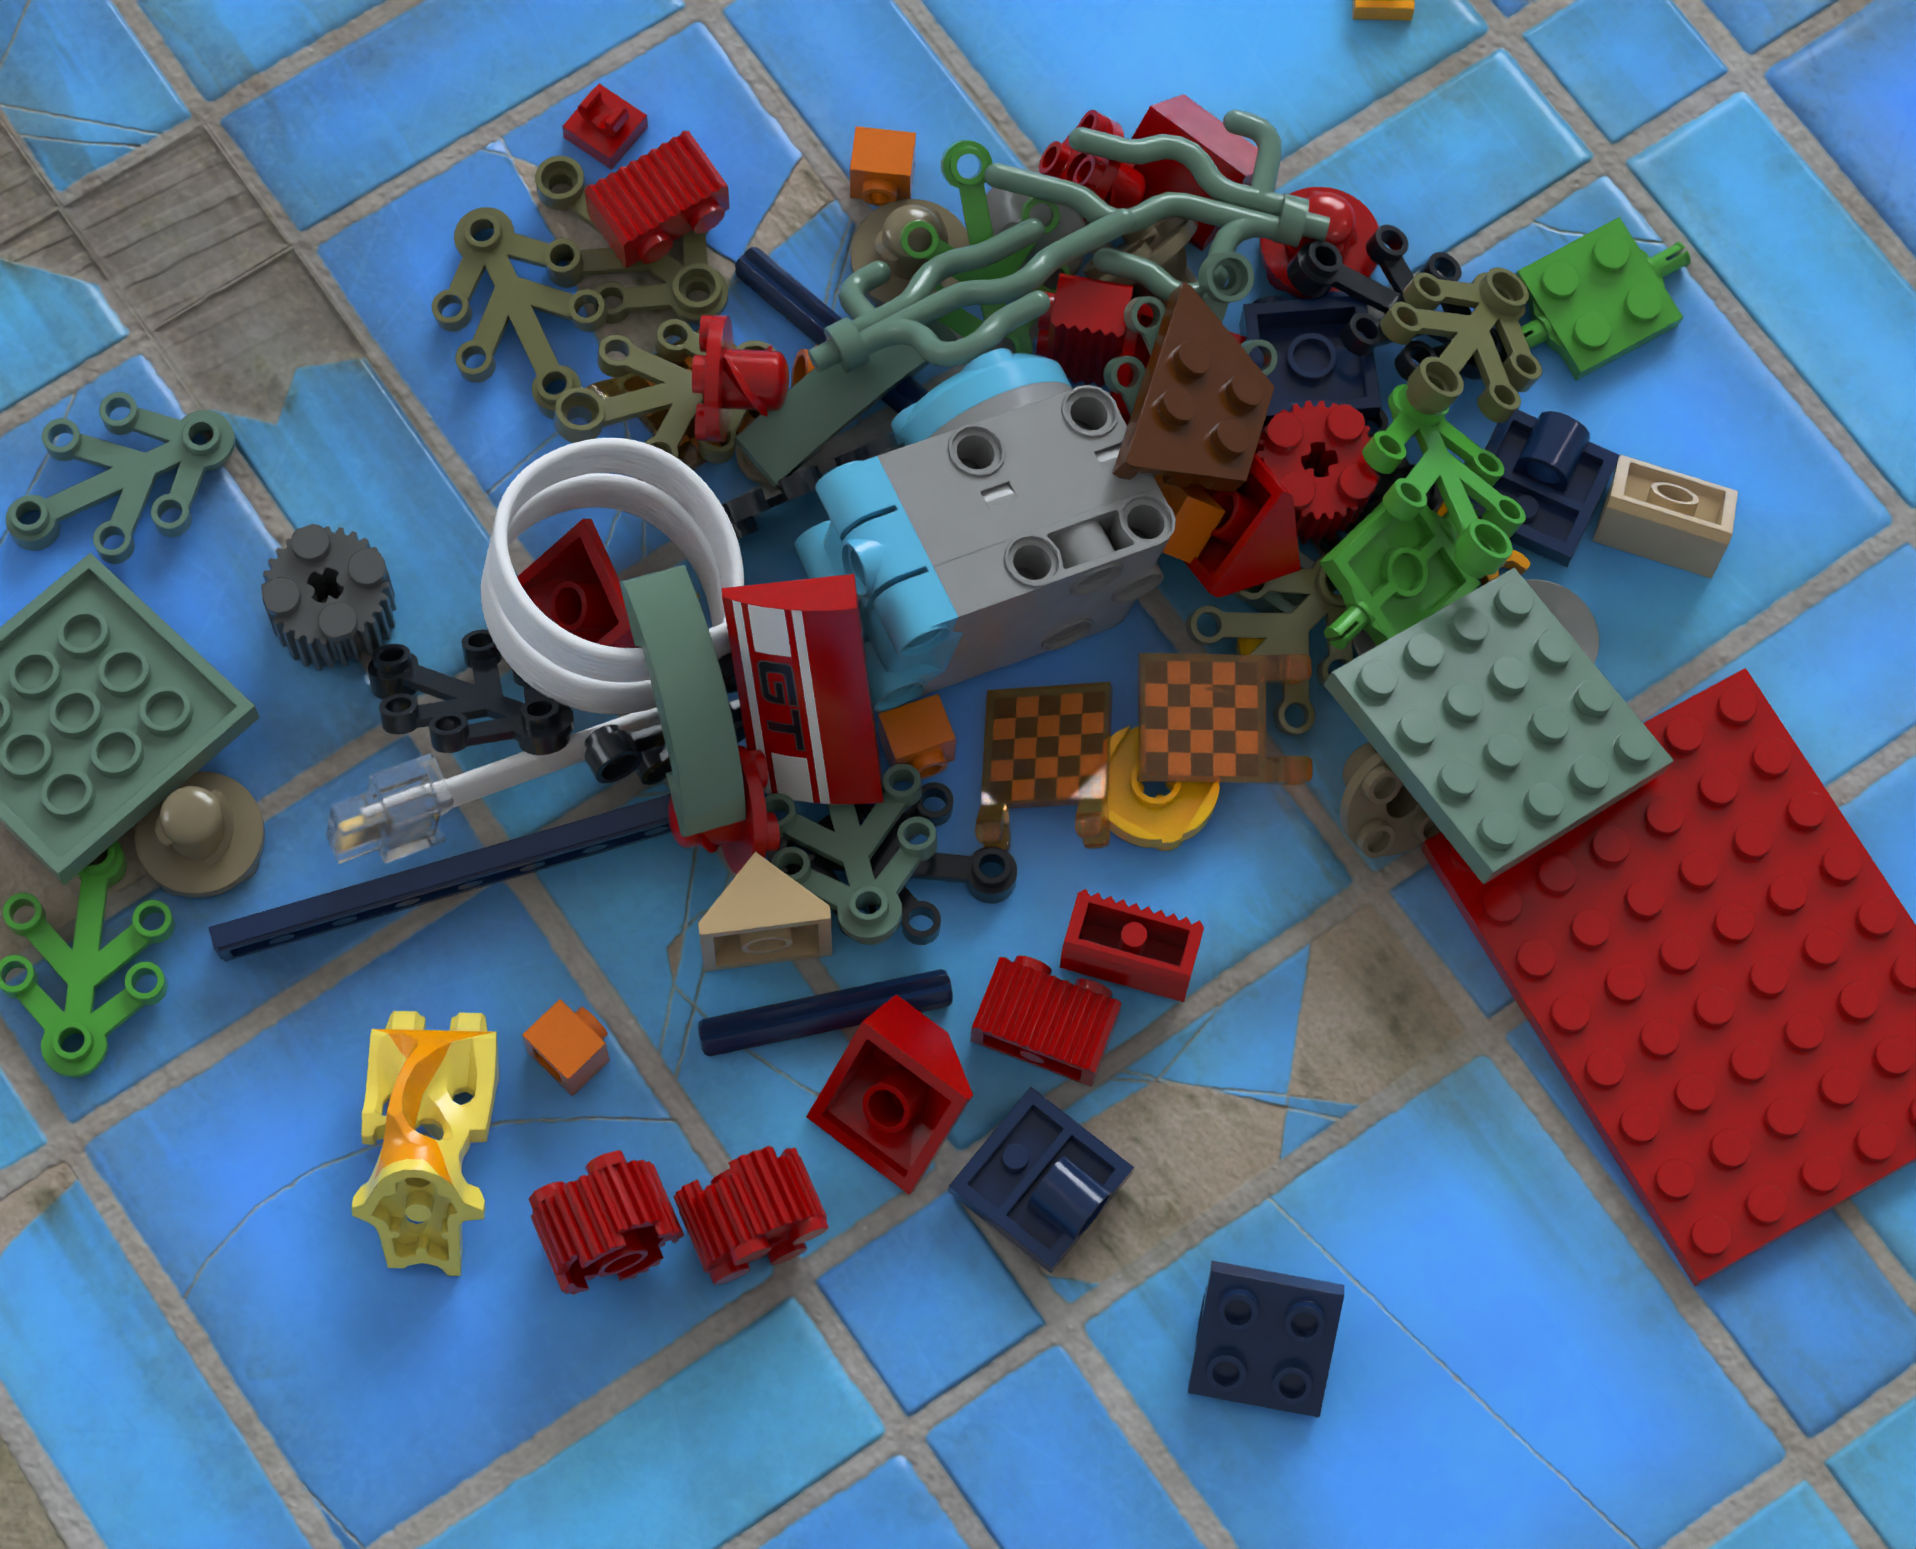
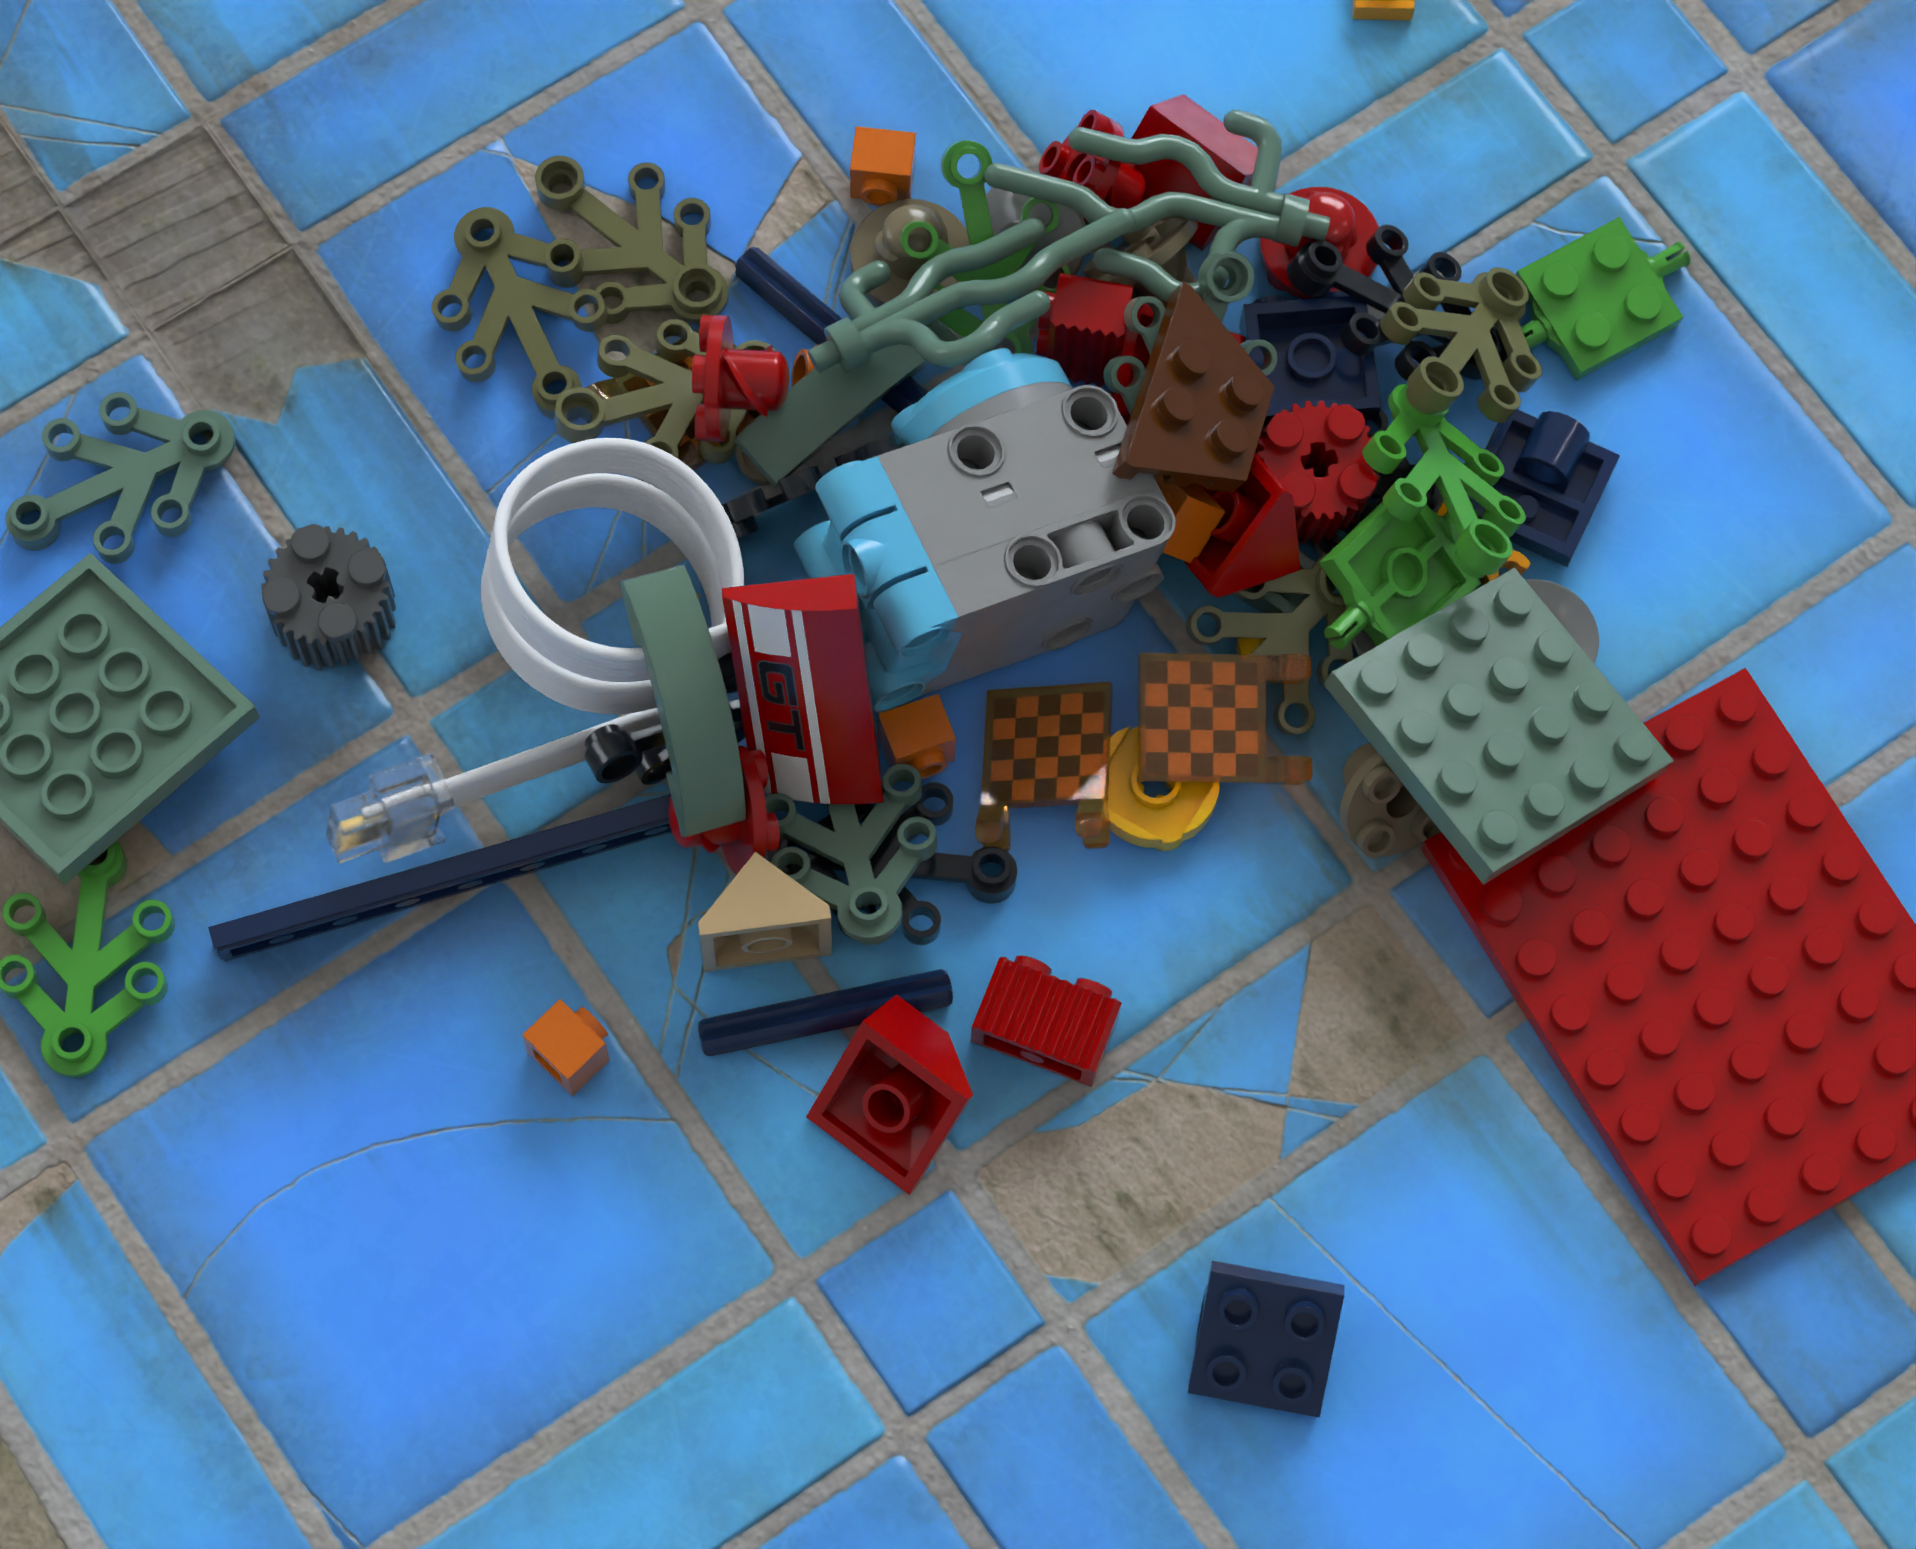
(202, 837): dark tan plate -> none
(395, 675): black plant -> none
(414, 1172): light yellow hips -> none
(580, 588): red slope -> none
(604, 1221): red brick -> none
(605, 126): red tile -> none
(658, 200): red brick -> none
(752, 1212): red brick -> none
(1040, 1179): dark blue plate -> none
(1131, 946): red brick -> none
(1667, 516): tan slope -> none

